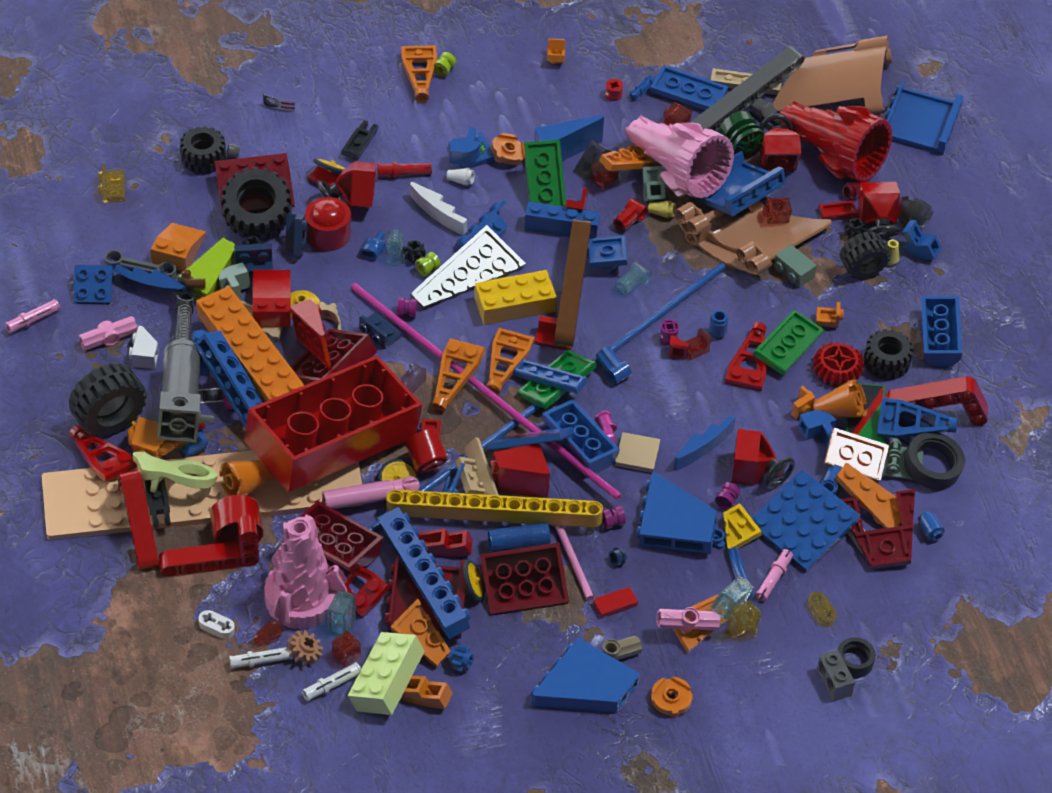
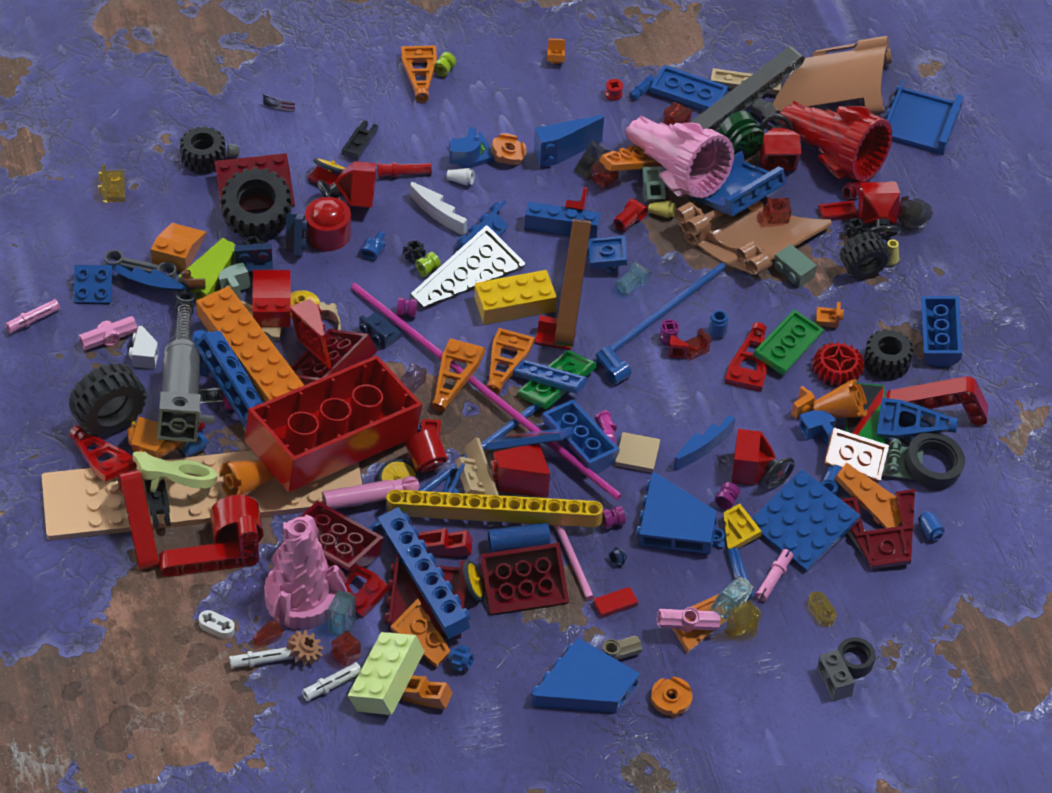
(394, 247): clear light blue piece -> none
(545, 172): green tile -> none
(919, 244): blue brick -> none

